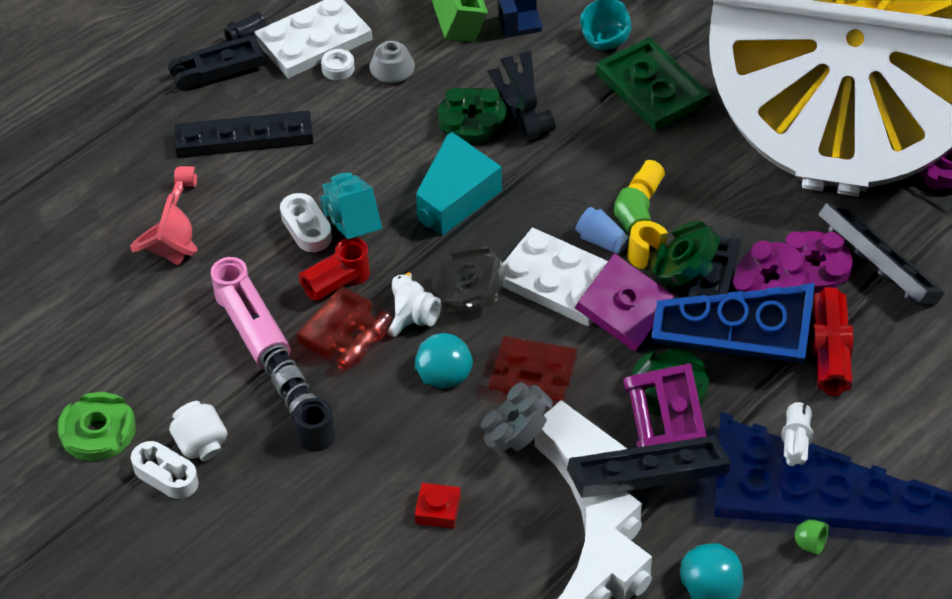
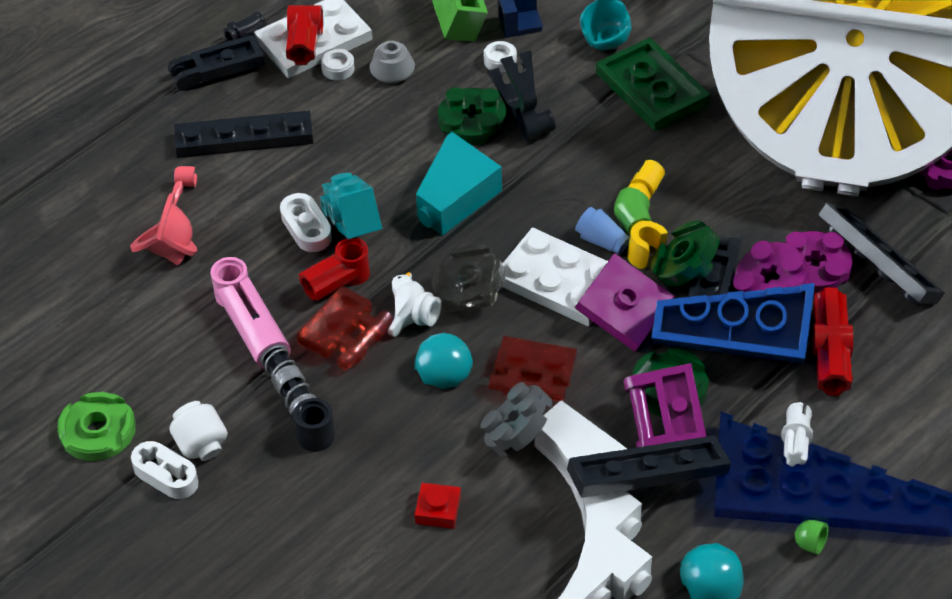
(303, 28): none -> red piece
(497, 51): none -> white tile

